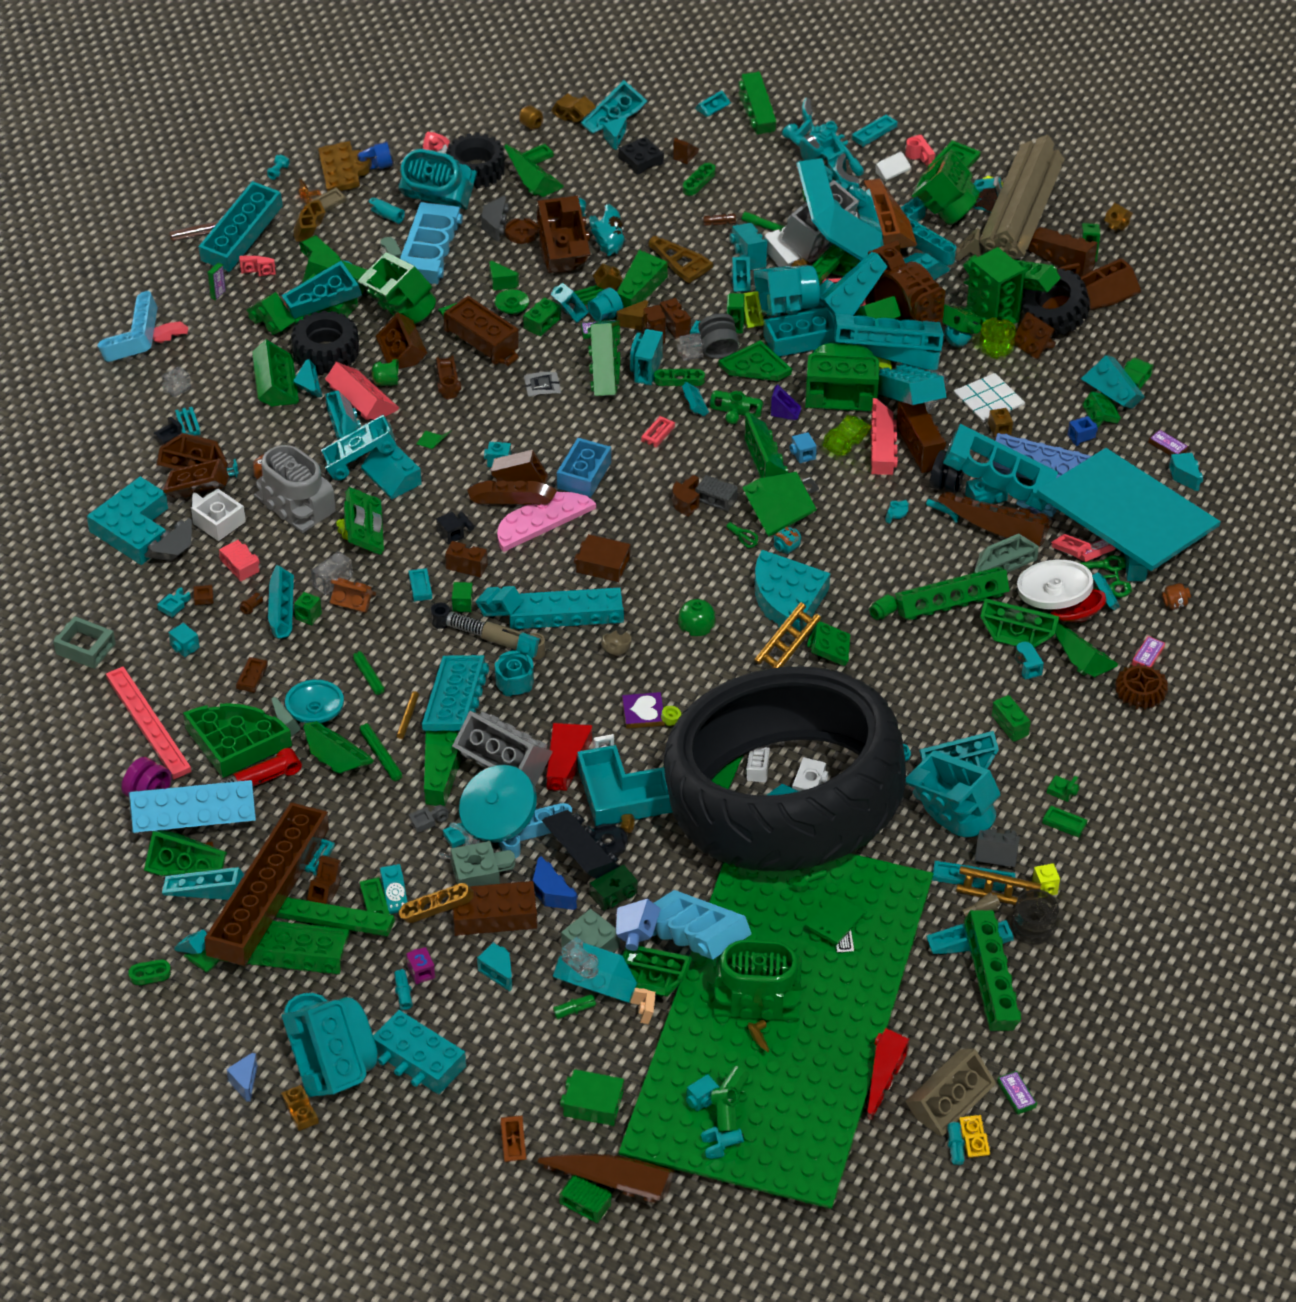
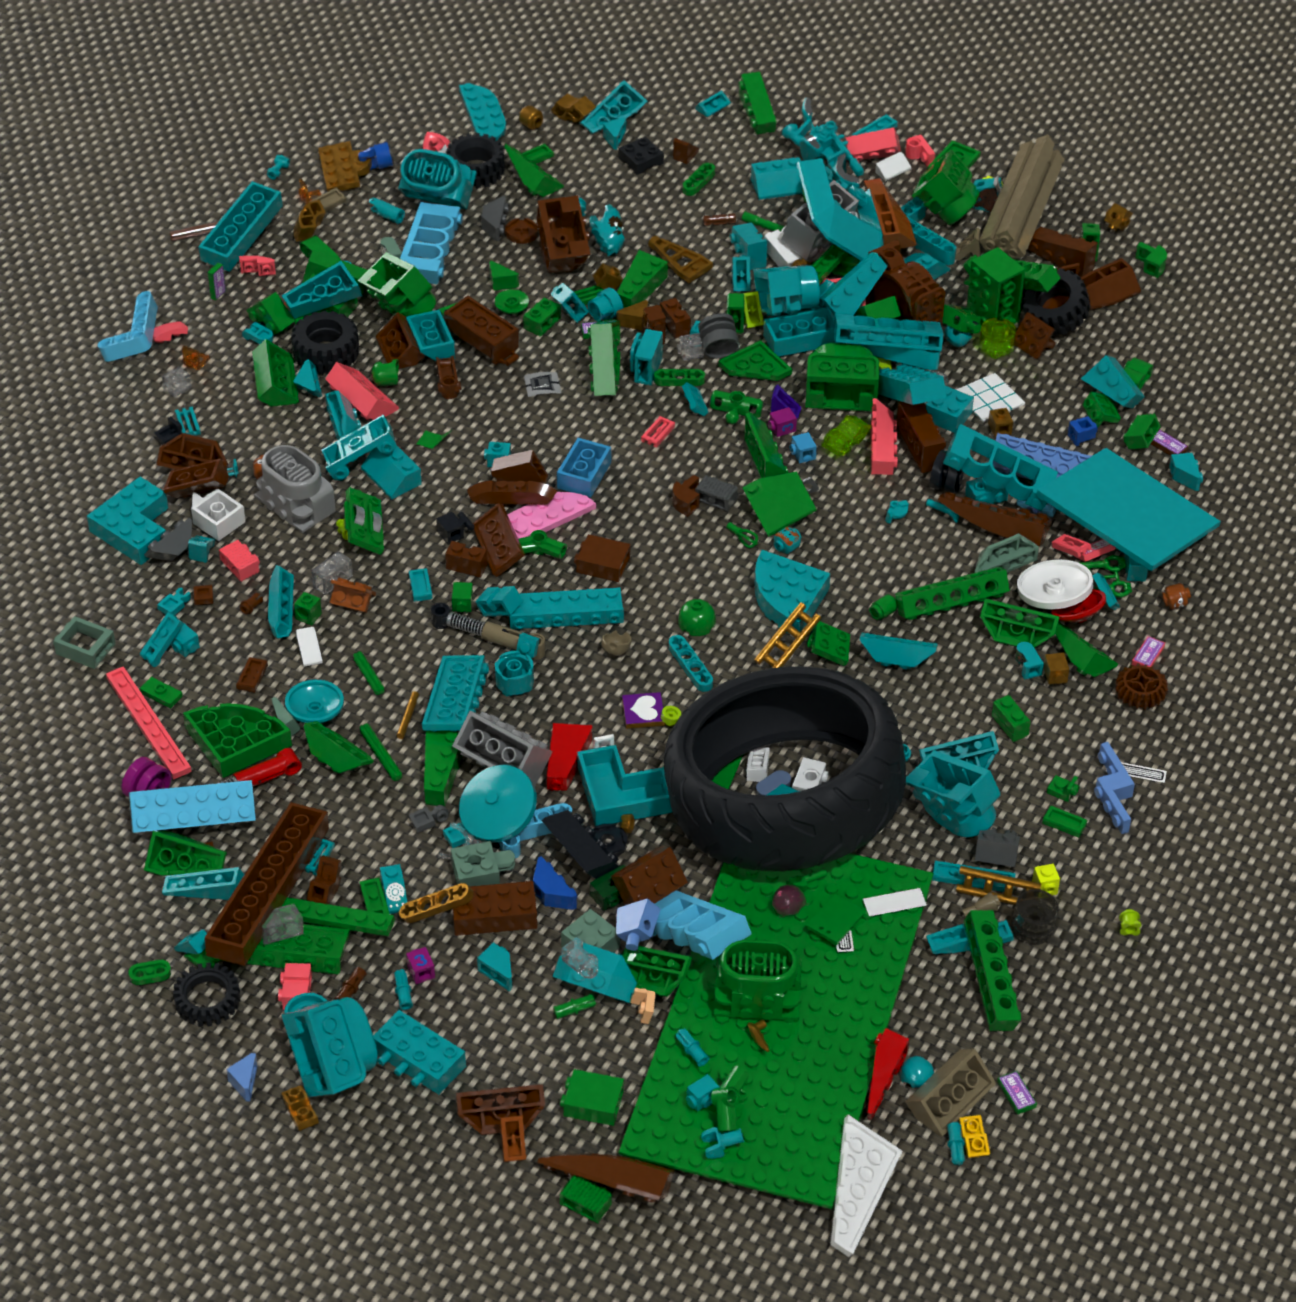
(161, 639): none -> teal plate
(161, 692): none -> green plate
(191, 358): none -> clear orange bracket
(199, 548): none -> teal slope
(206, 1014): none -> black tyre
(258, 333): none -> teal plate
(282, 924): none -> clear slope
(295, 981): none -> coral brick
(308, 646): none -> white slope
(351, 985): none -> reddish brown pin
(432, 334): none -> teal slope
(483, 110): none -> teal plate
(485, 1107): none -> reddish brown wedge
(499, 538): none -> reddish brown tile
(539, 544): none -> green piece
(650, 877): none -> reddish brown brick
(687, 664): none -> teal beam
(692, 1047): none -> teal axle
(773, 781): none -> sand blue tile
(776, 178): none -> teal slope
(782, 422): none -> magenta brick
(788, 900): none -> hair
(862, 1177): none -> white wing
(874, 144): none -> coral wedge
(894, 902): none -> white sticker
(897, 650): none -> teal wedge
(916, 1071): none -> teal hair
(951, 411): none -> teal brick
(1056, 668): none -> pearl gold brick
(1114, 787): none -> medium blue bracket
(1130, 922): none -> lime brick
(1142, 431): none -> green brick
(1145, 772): none -> sticker
(1153, 259): none -> green brick

